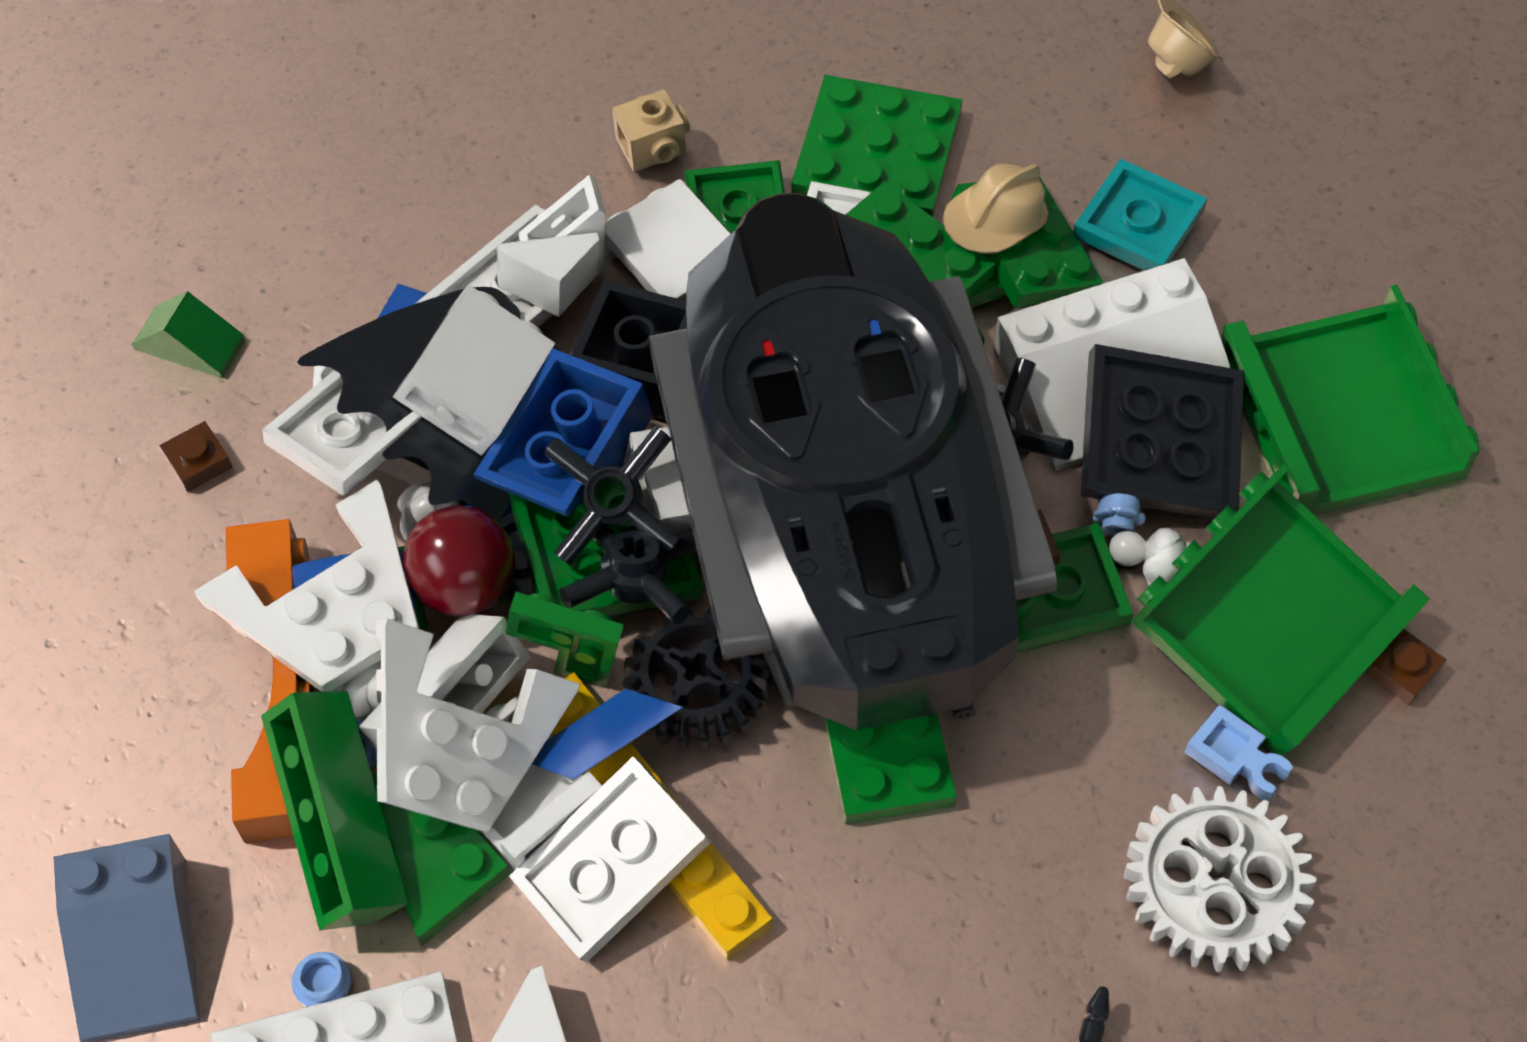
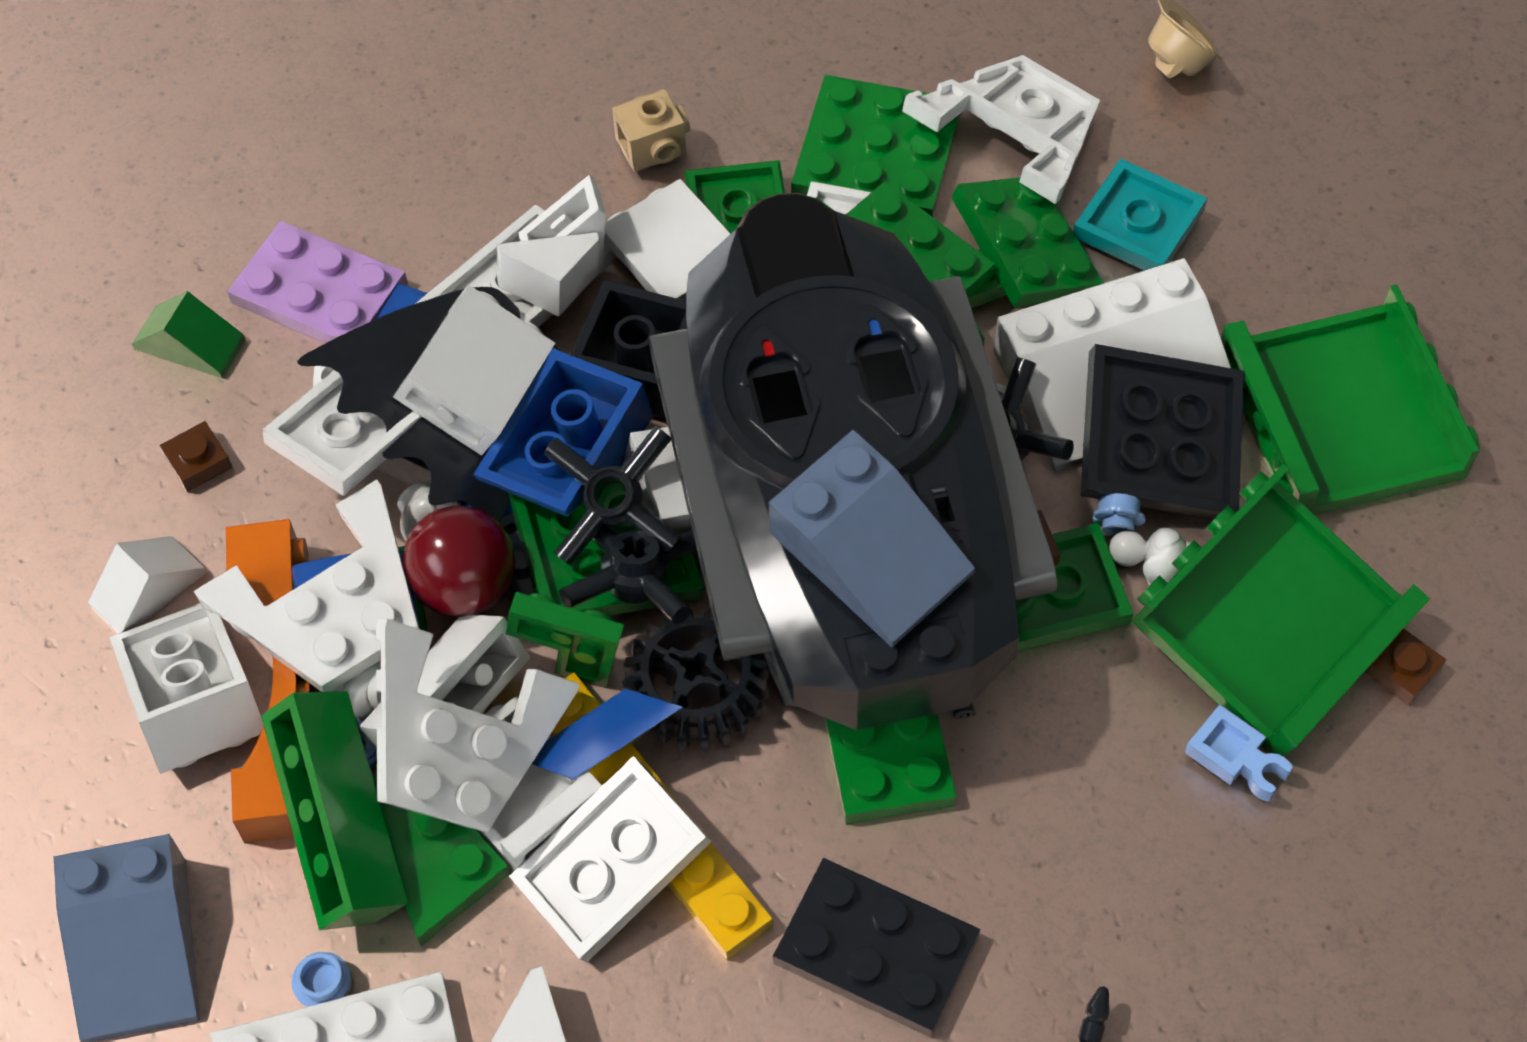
(142, 581): none -> white slope
(186, 687): none -> white slope
(313, 284): none -> lavender plate
(868, 538): none -> sand blue slope
(876, 947): none -> black plate
(997, 209): tan piece -> none
(1025, 104): none -> white wing
(1255, 848): white gear -> none

